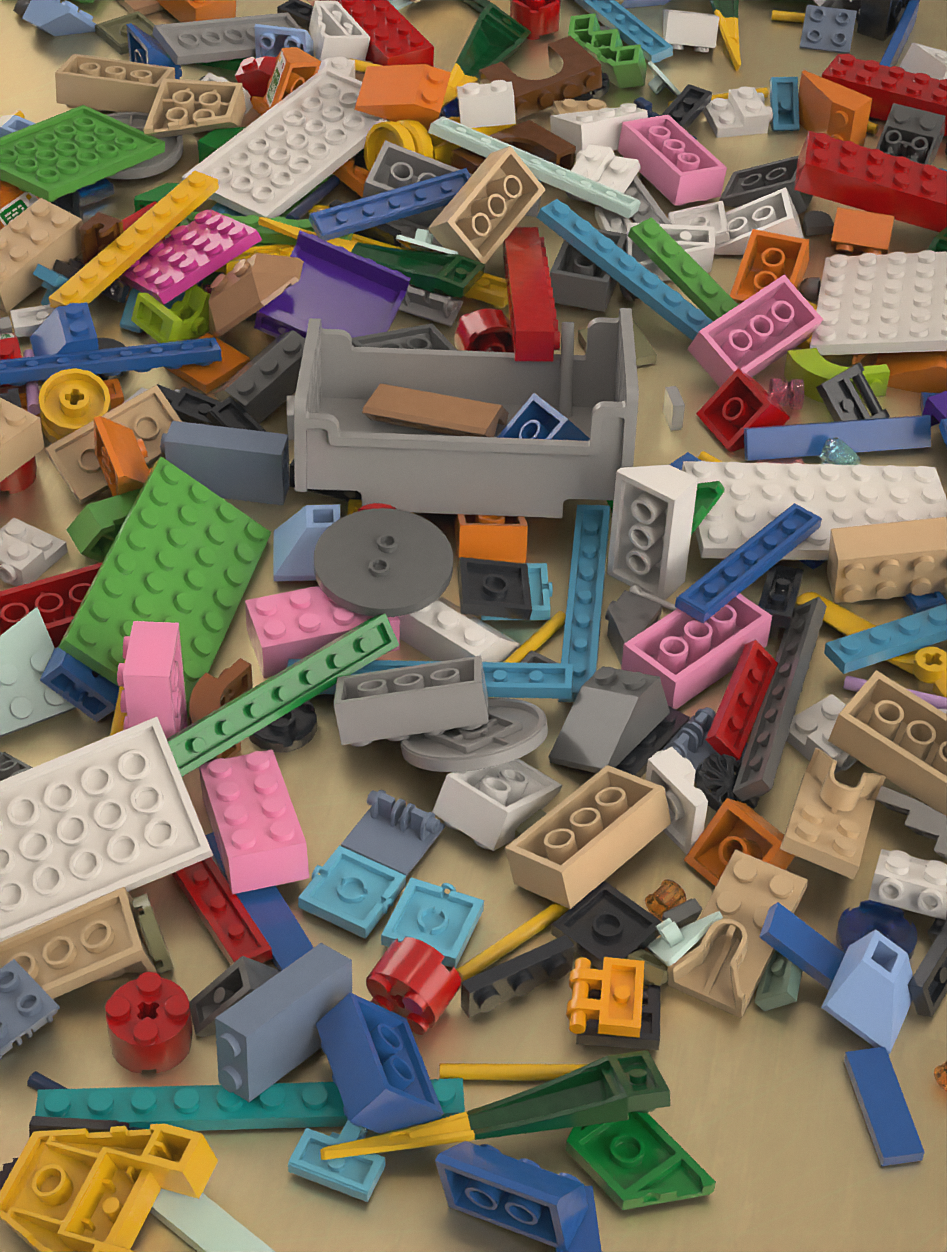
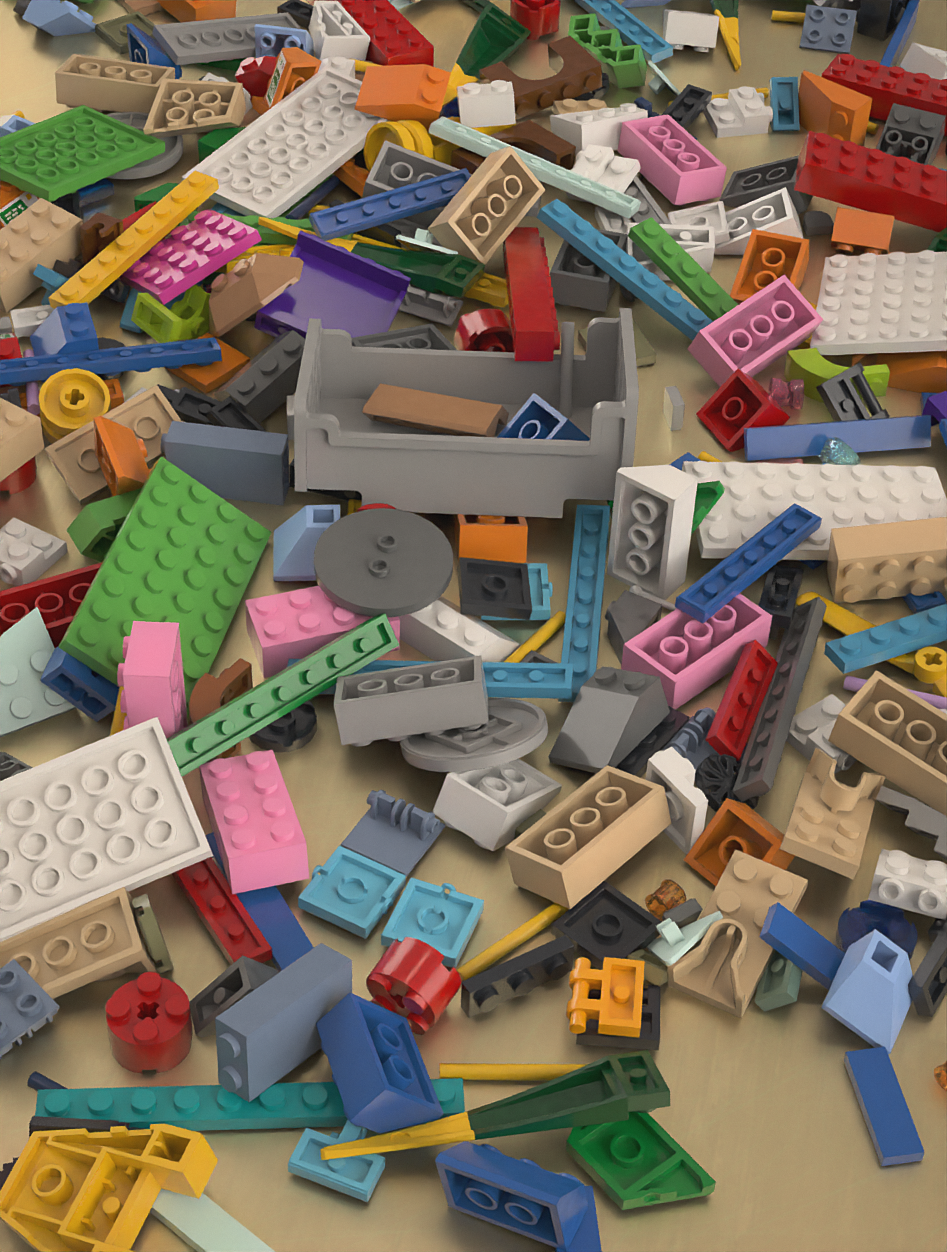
(810, 288): dark grey hinge -> none

